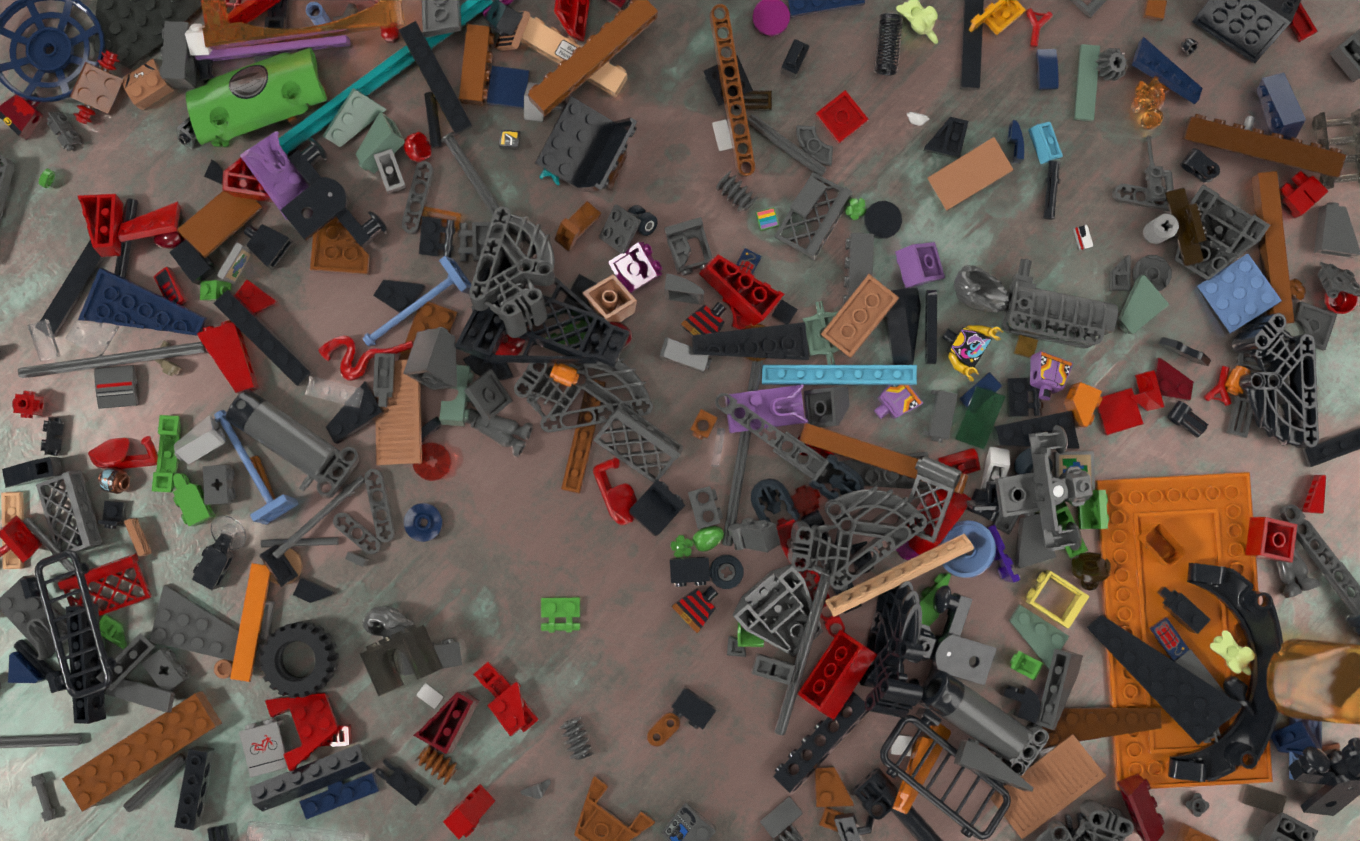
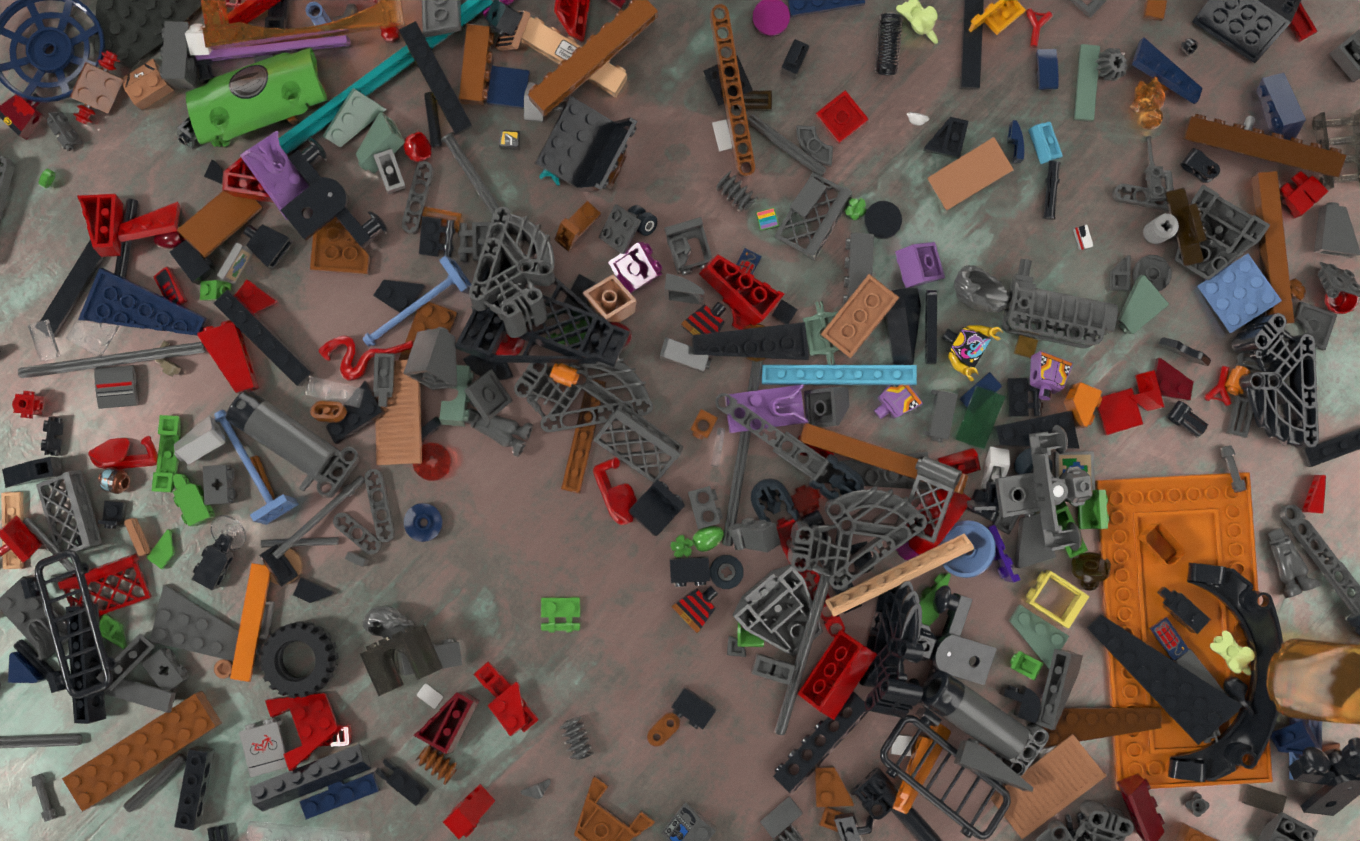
(163, 550): none -> bright green tile
(328, 411): none -> dark orange plate
(1238, 485): none -> dark grey bar
(1271, 539): red slope -> none

